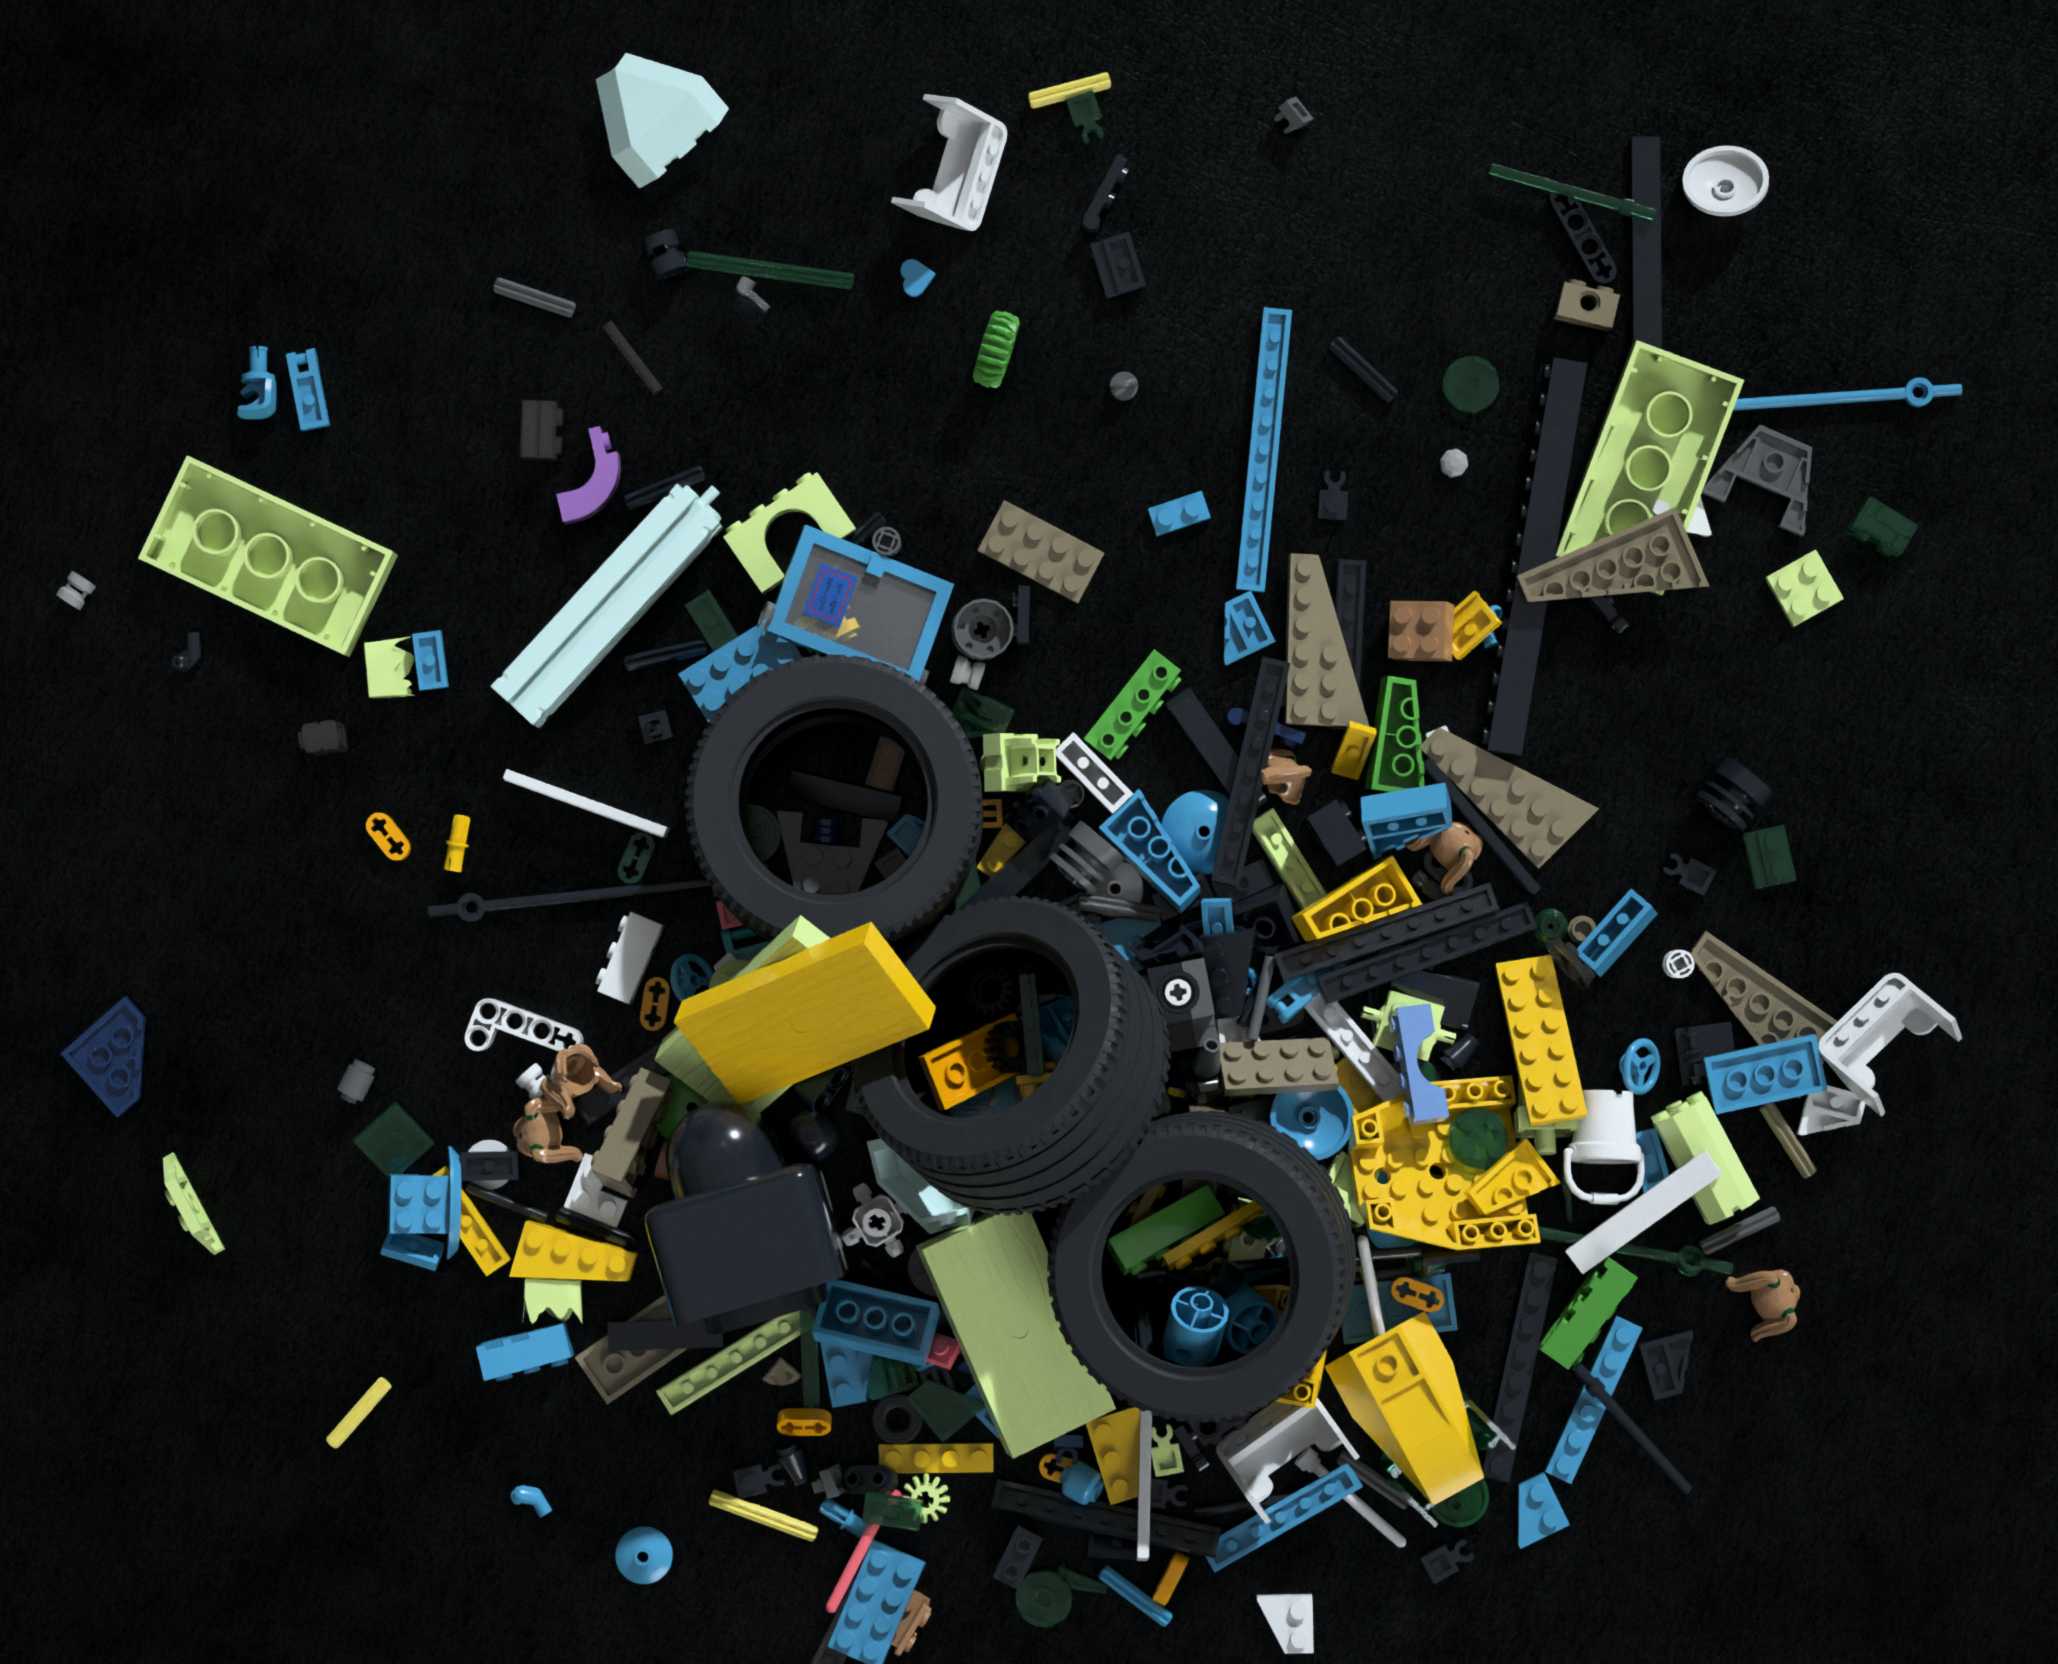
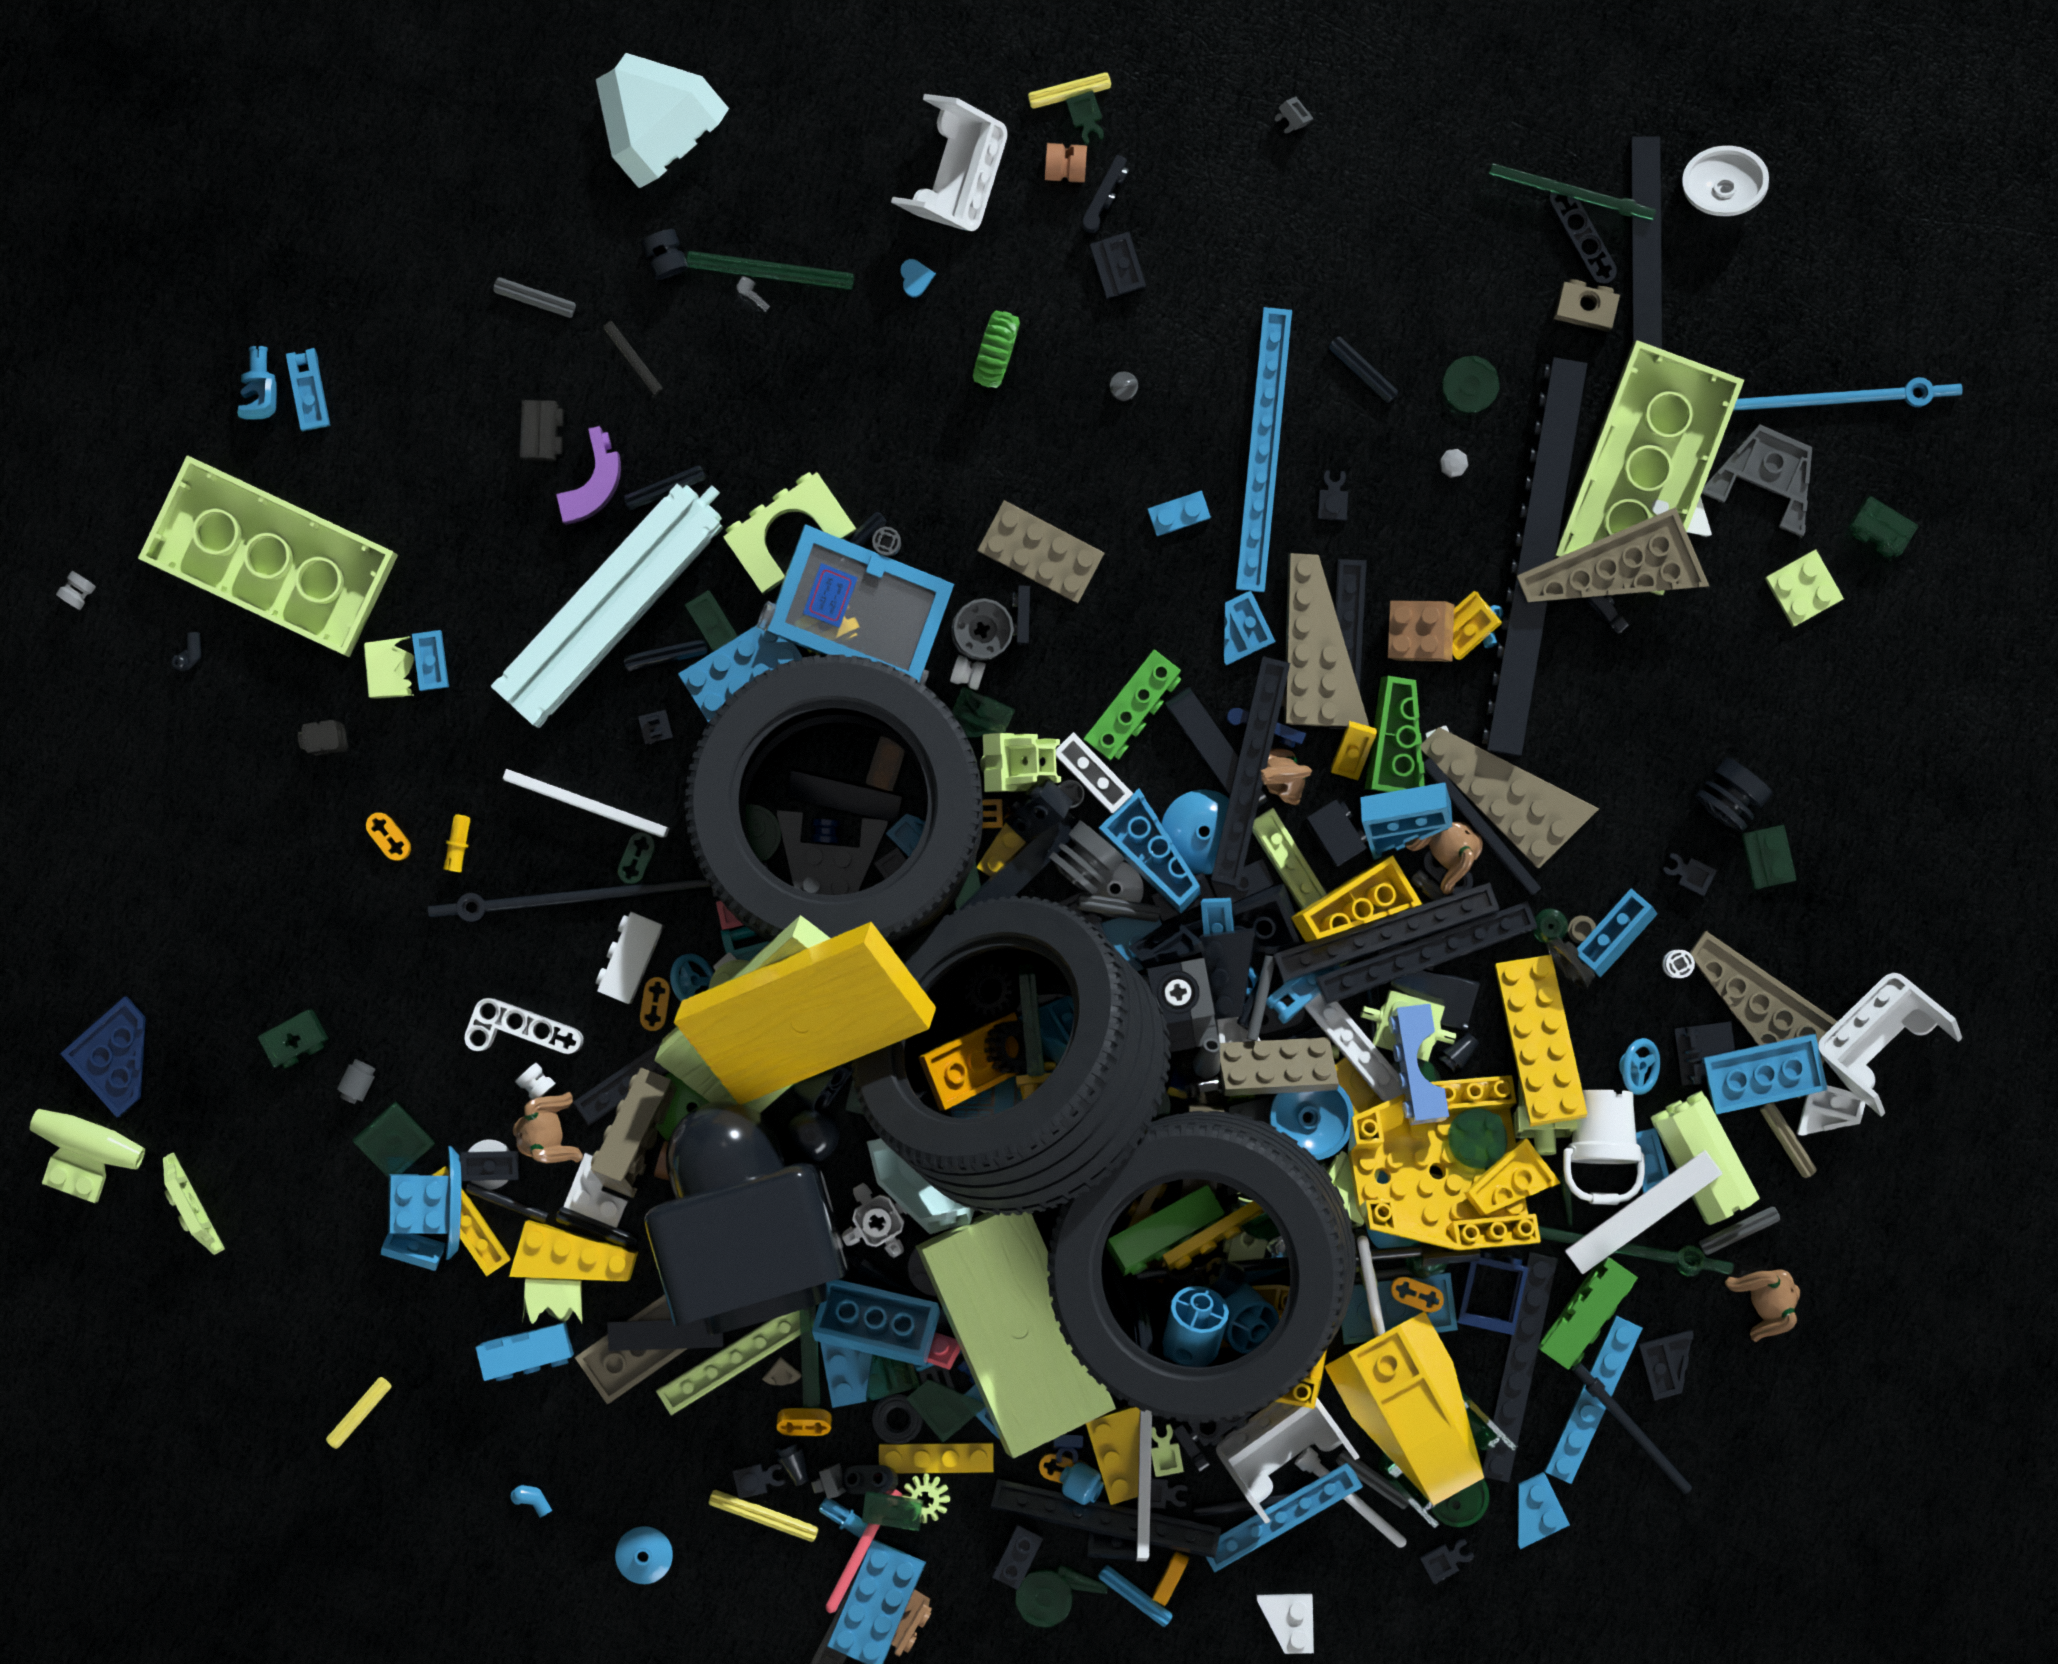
(83, 1151): none -> yellowish green plate
(303, 1025): none -> clear green brick
(573, 1075): medium nougat hair -> none
(1065, 162): none -> nougat wheel
(1504, 1326): none -> dark blue window

